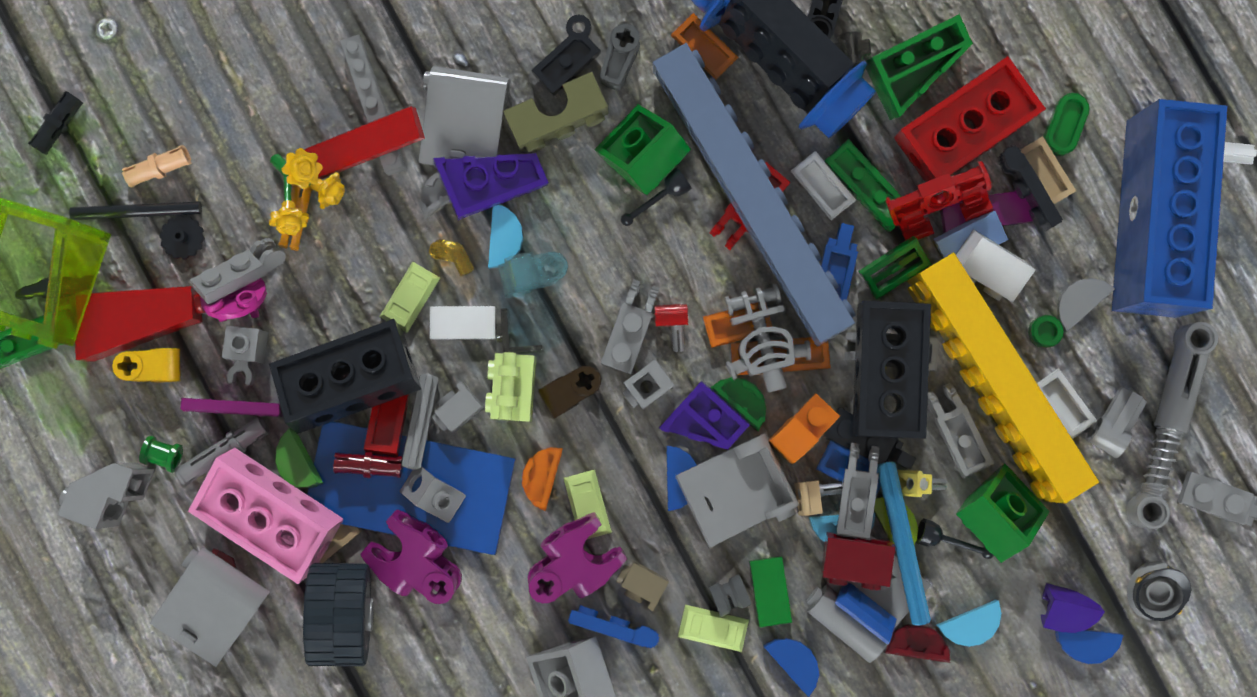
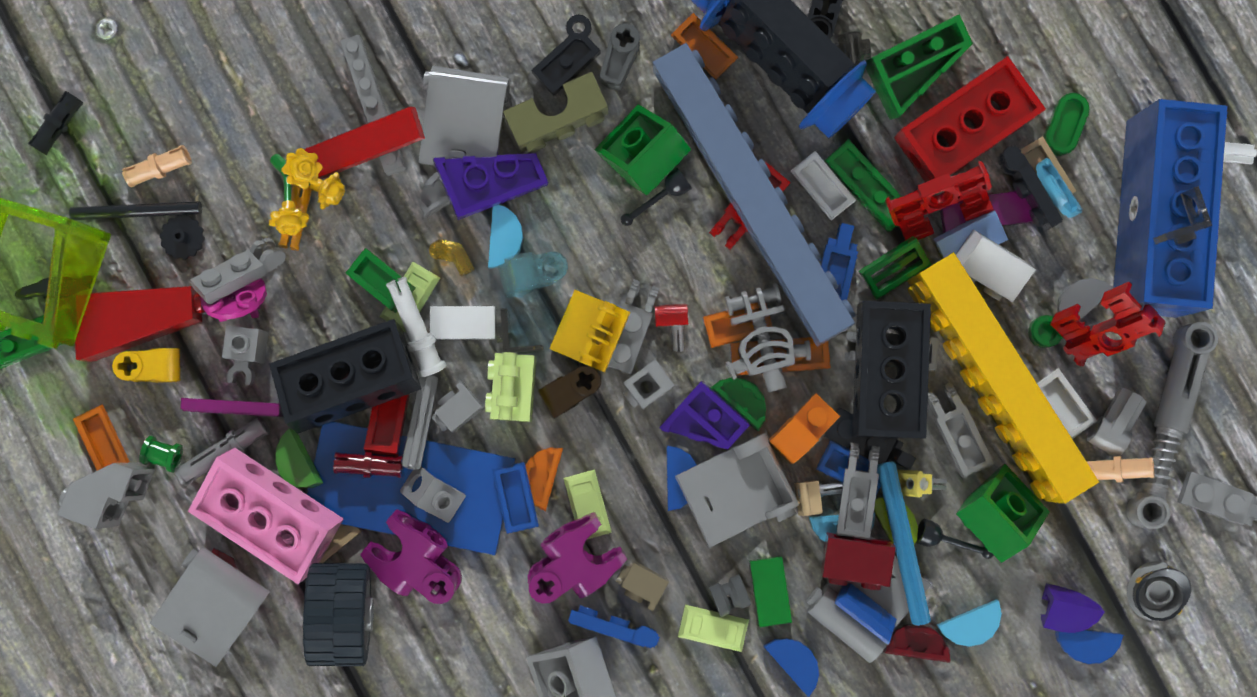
(100, 438): none -> orange tile
(373, 276): none -> green tile
(421, 341): none -> white pin
(515, 497): none -> blue tile
(590, 330): none -> yellow hinge
(1057, 189): none -> medium azure tile
(1123, 468): none -> light nougat pin
(1128, 323): none -> red piece
(1198, 221): none -> clear smoke bracket

